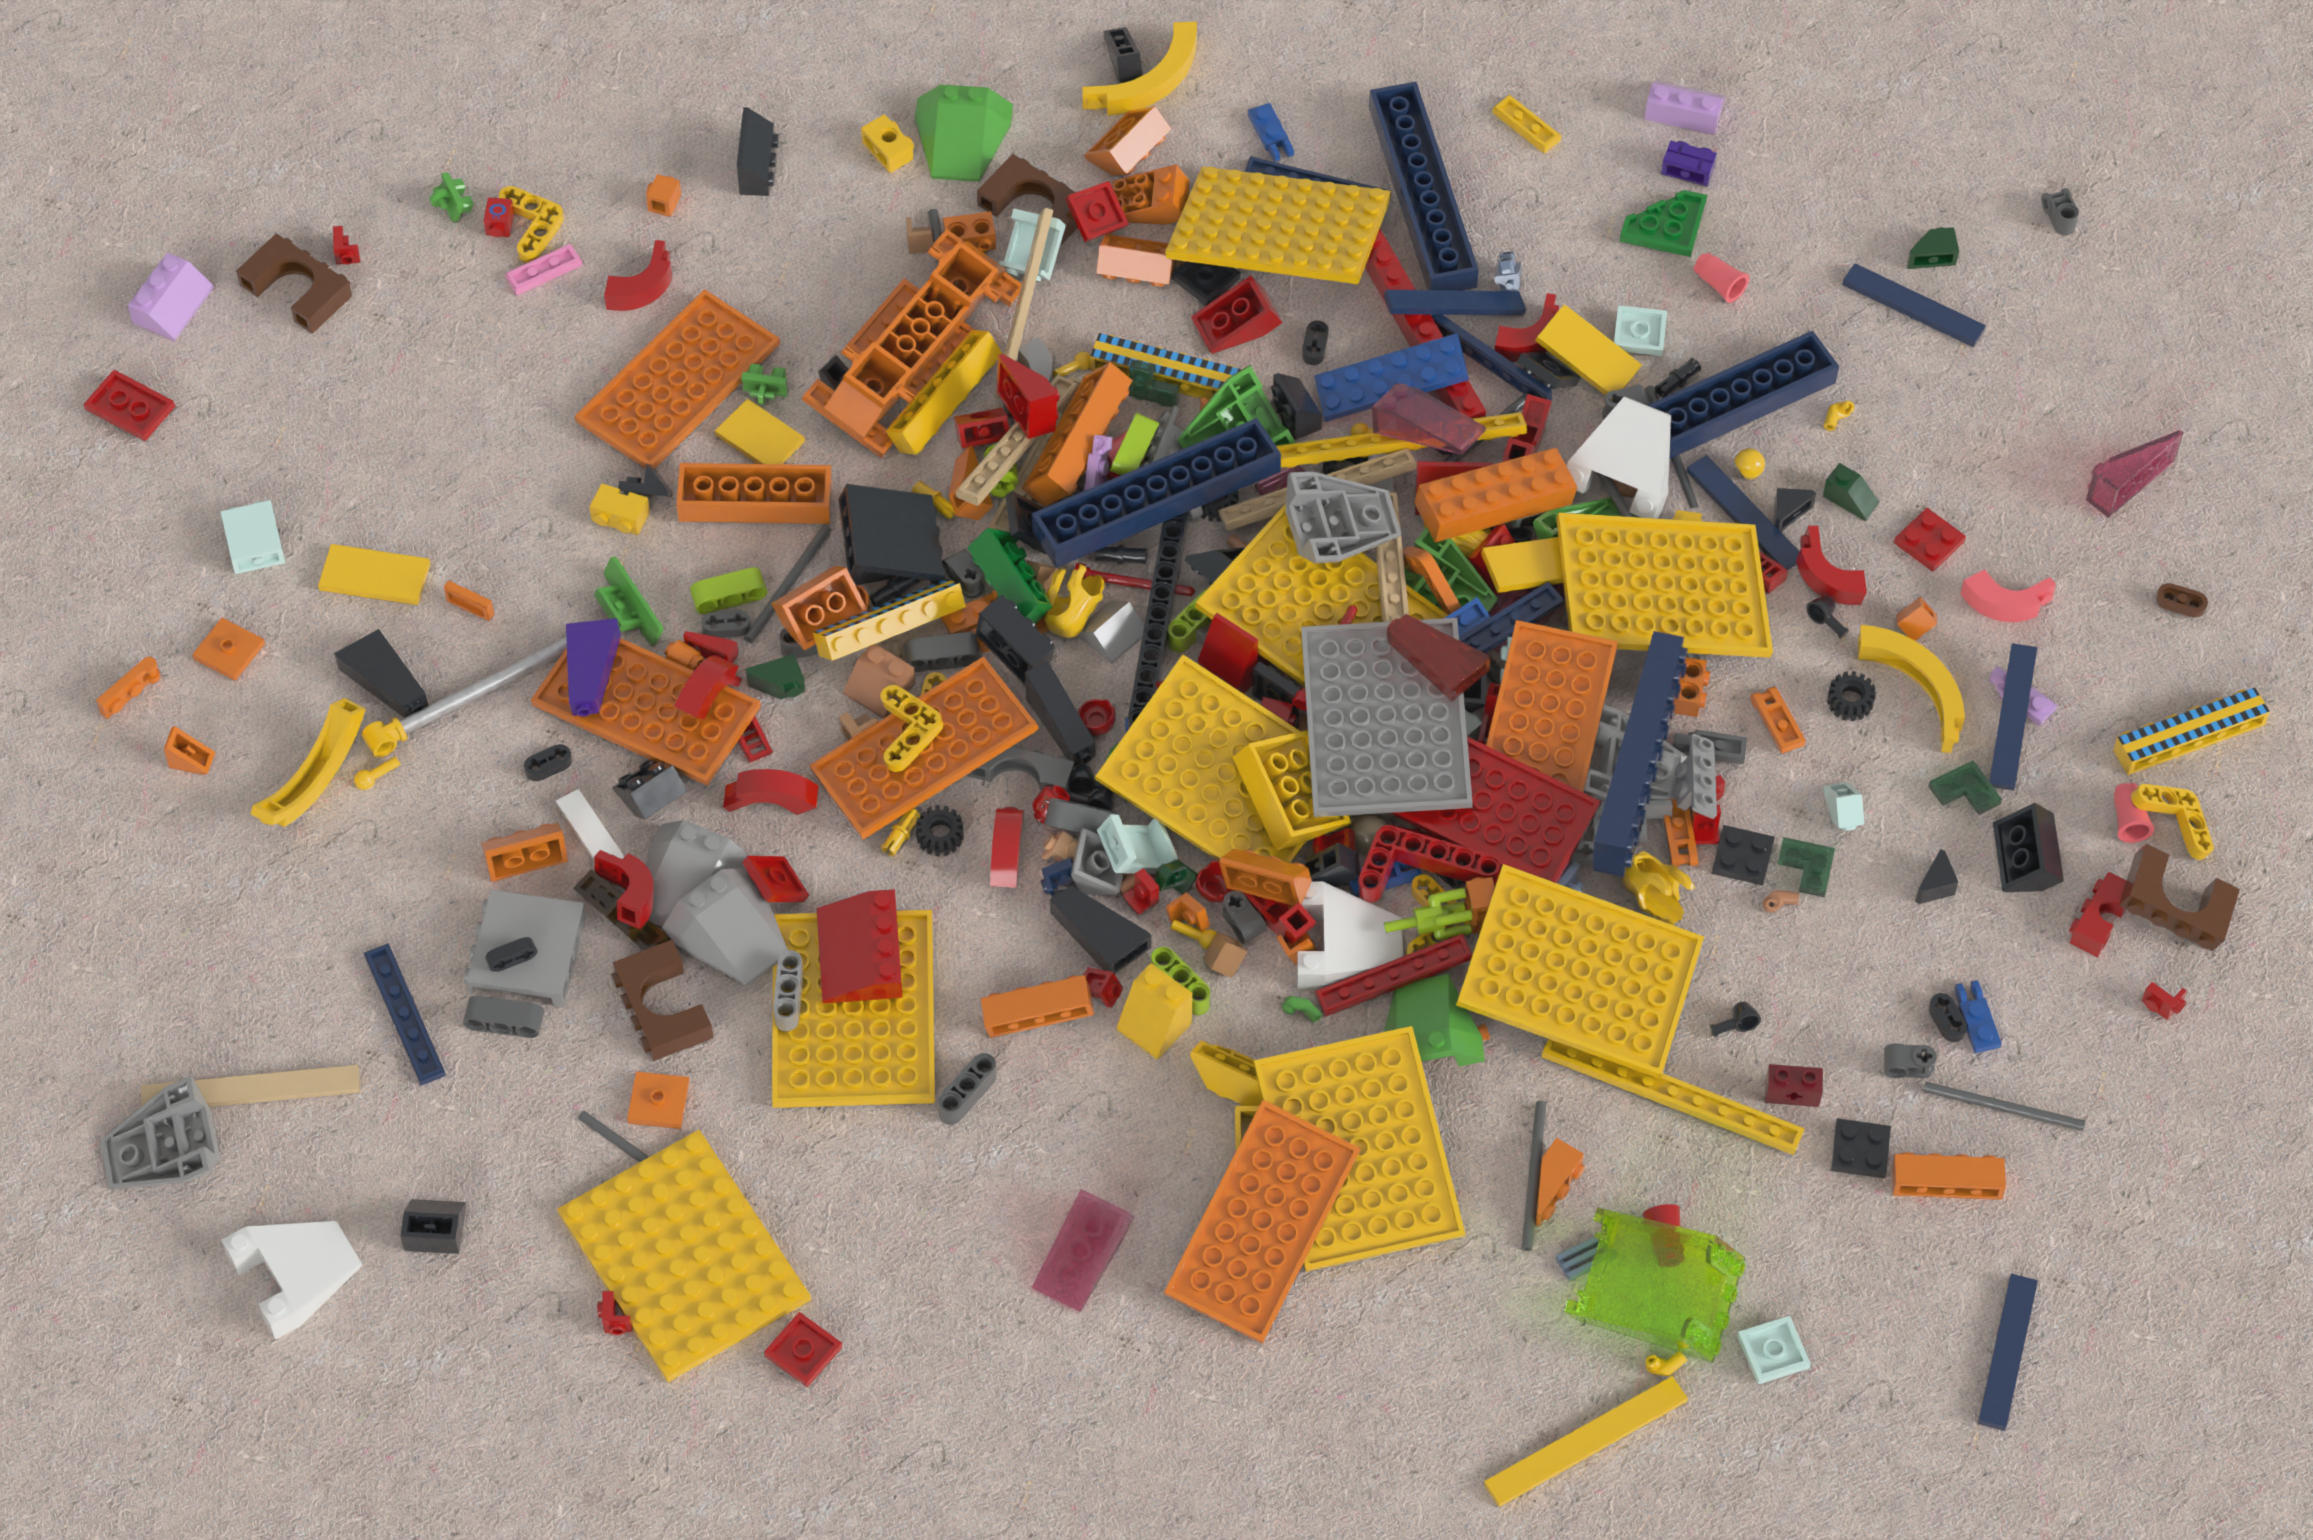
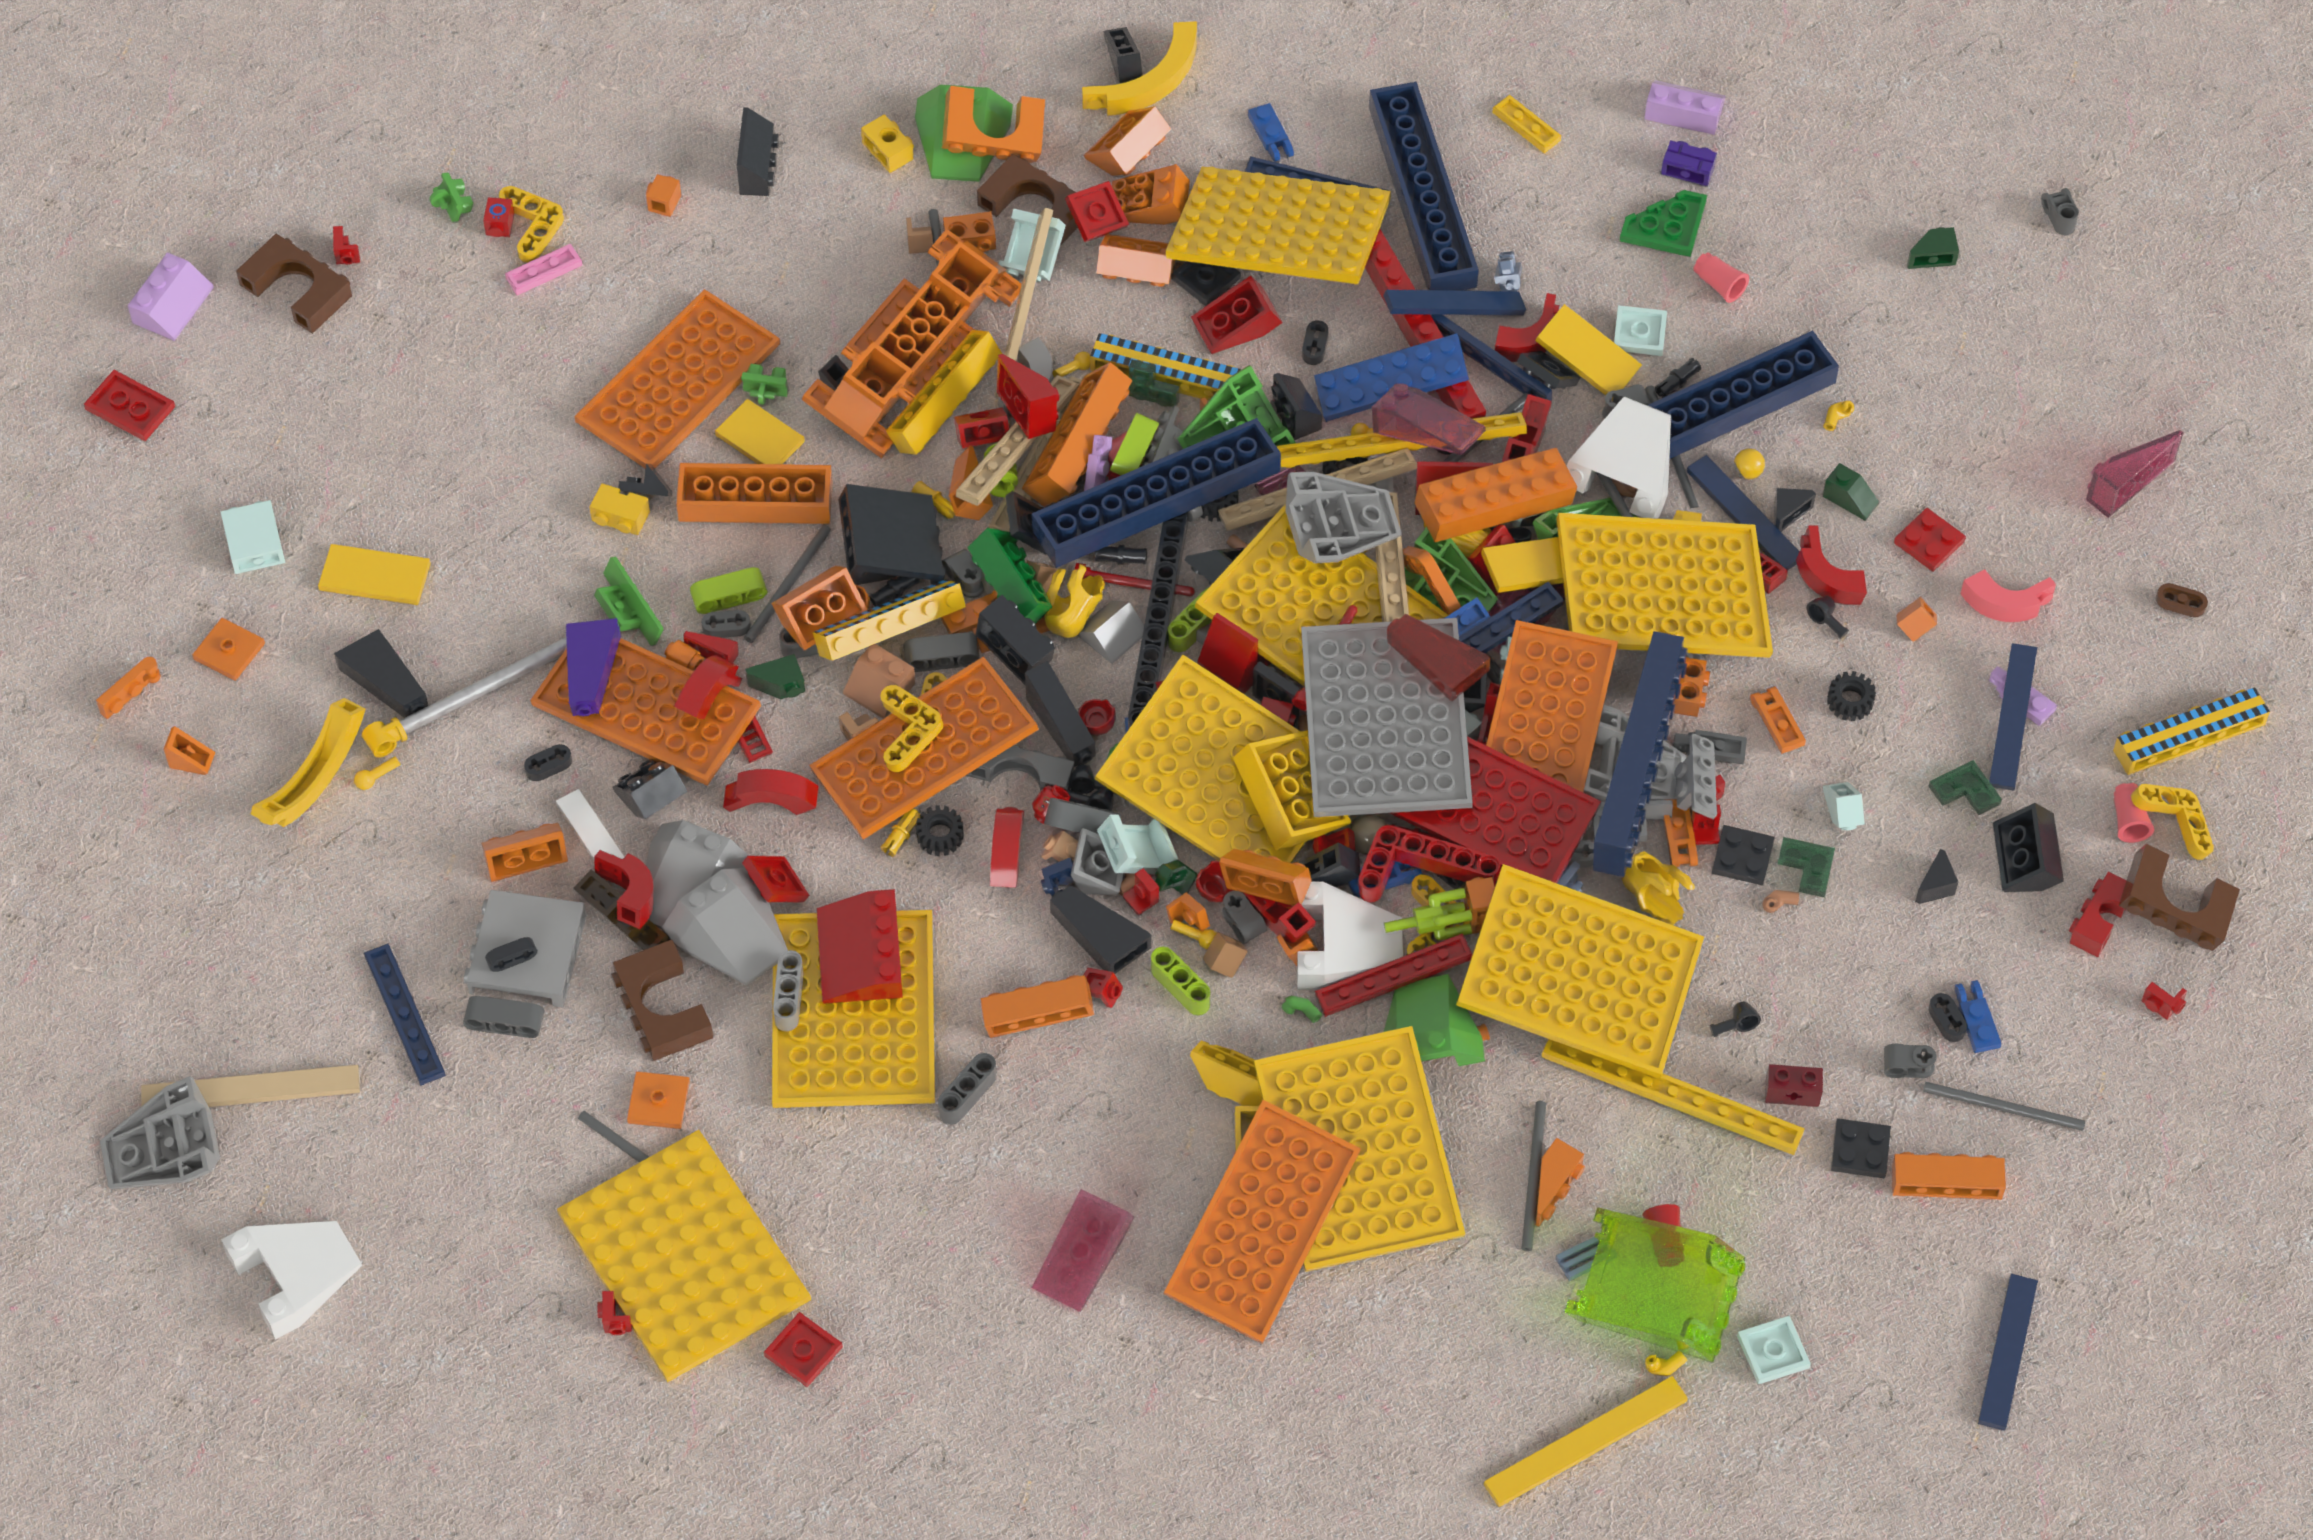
(433, 1226): black slope -> none
(468, 600): orange tile -> none
(643, 288): red arch -> none
(963, 135): none -> orange arch
(1155, 1011): yellow slope -> none
(1914, 305): dark blue tile -> none
(1924, 667): yellow arch -> none

